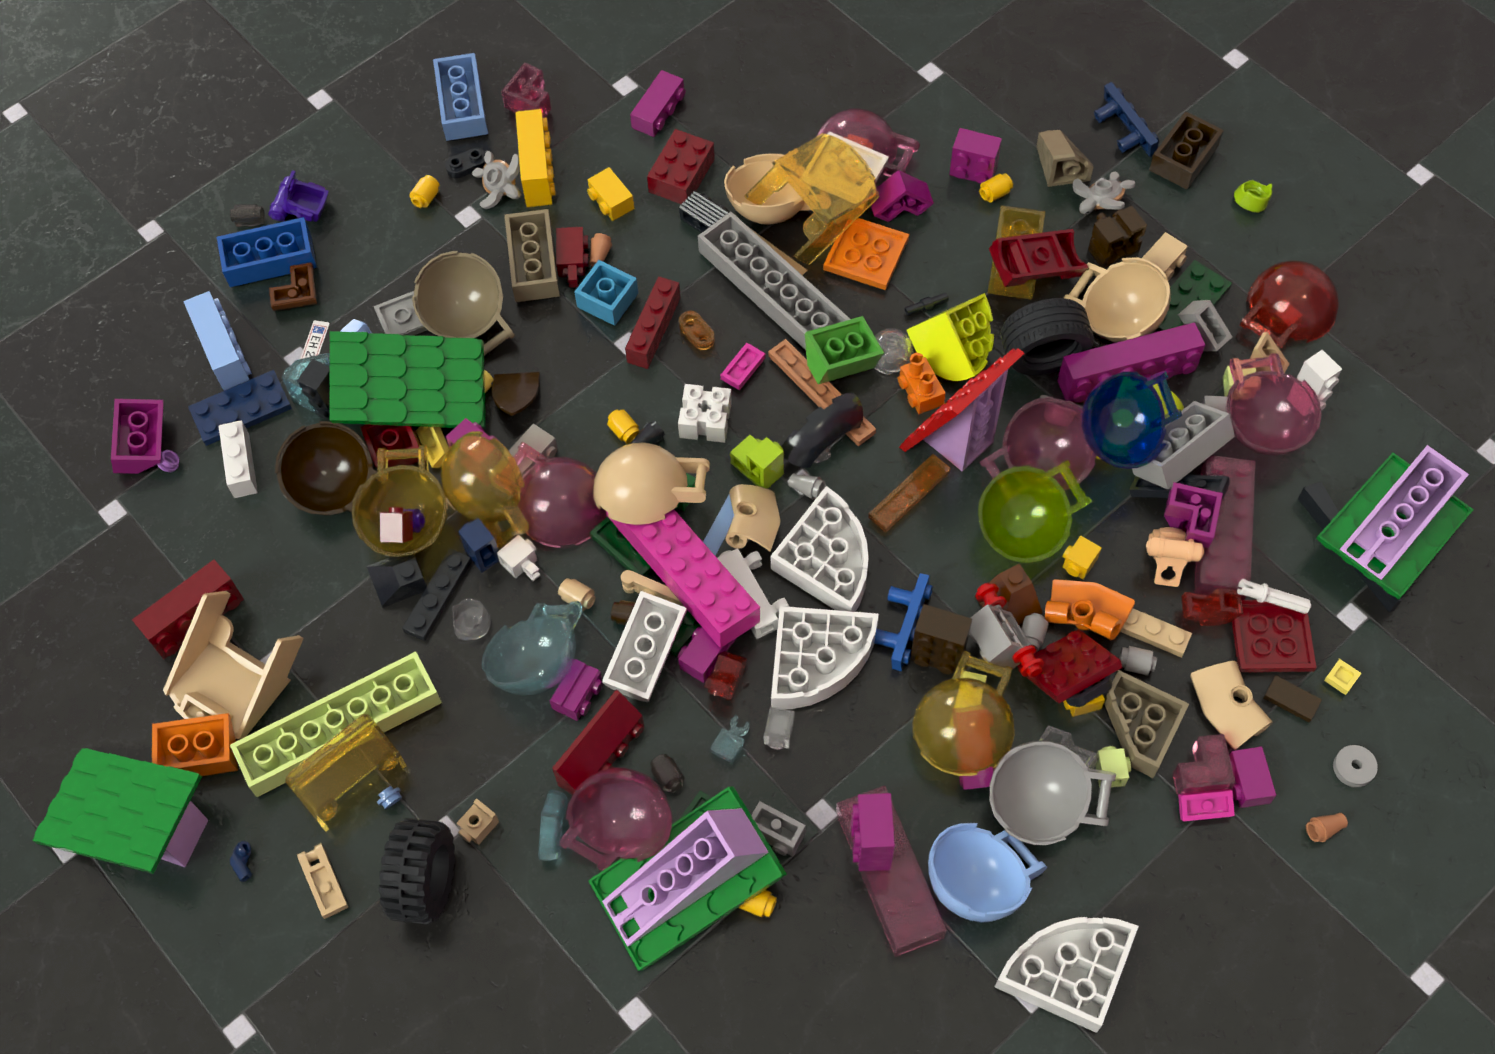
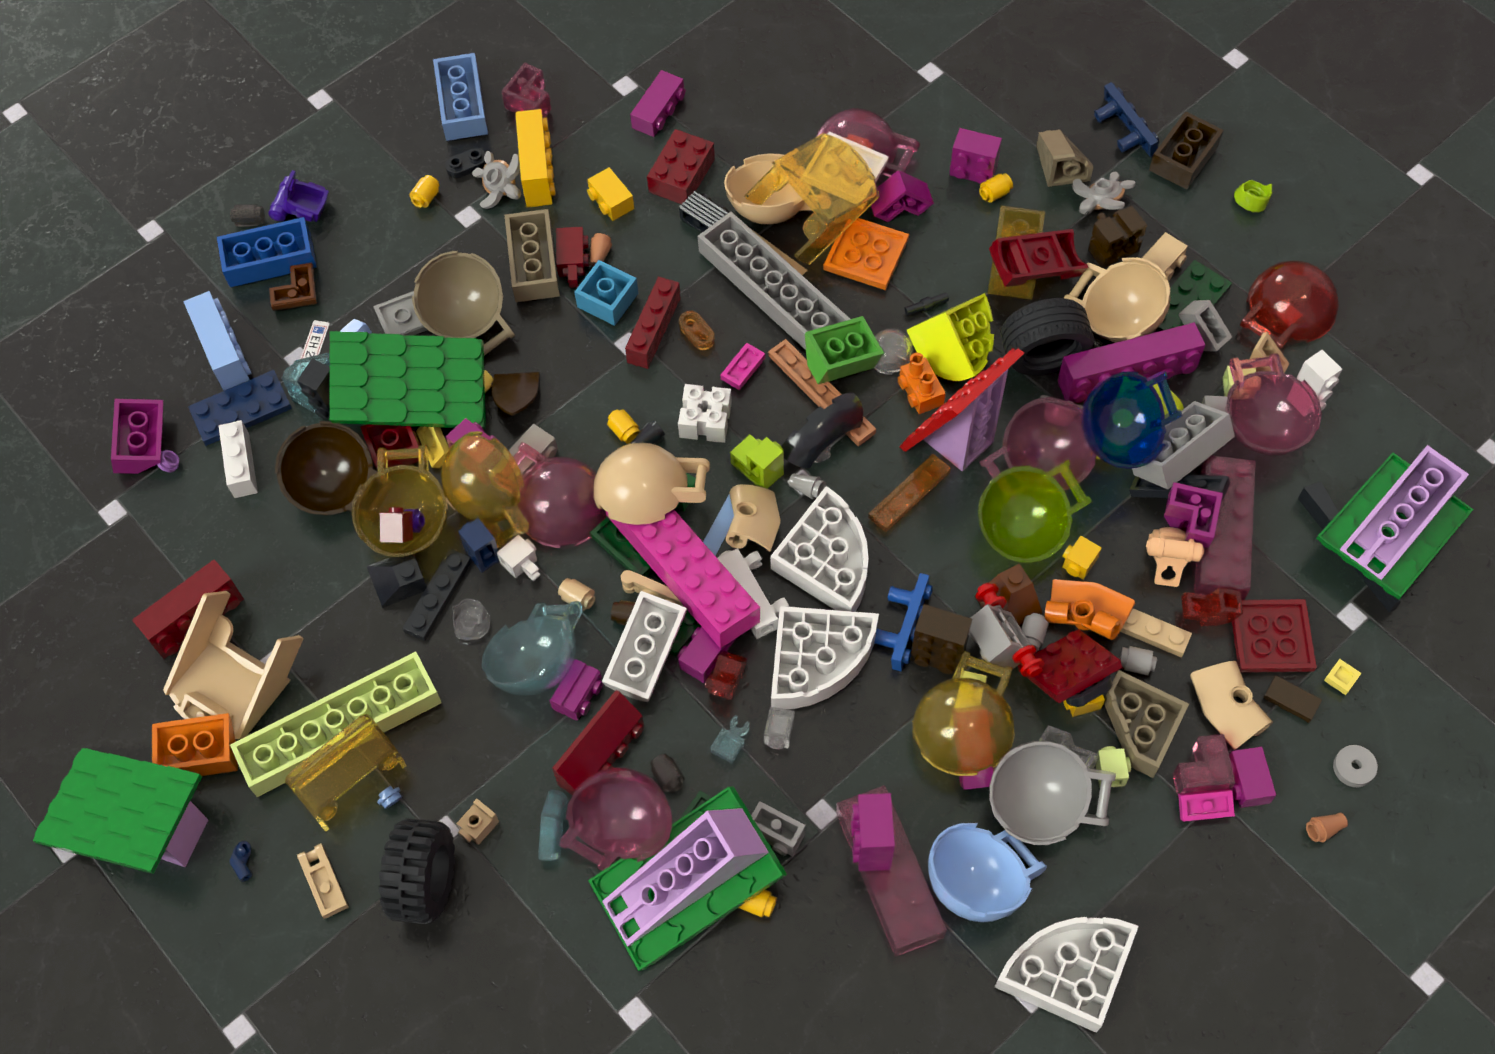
(1273, 596): white axle -> none

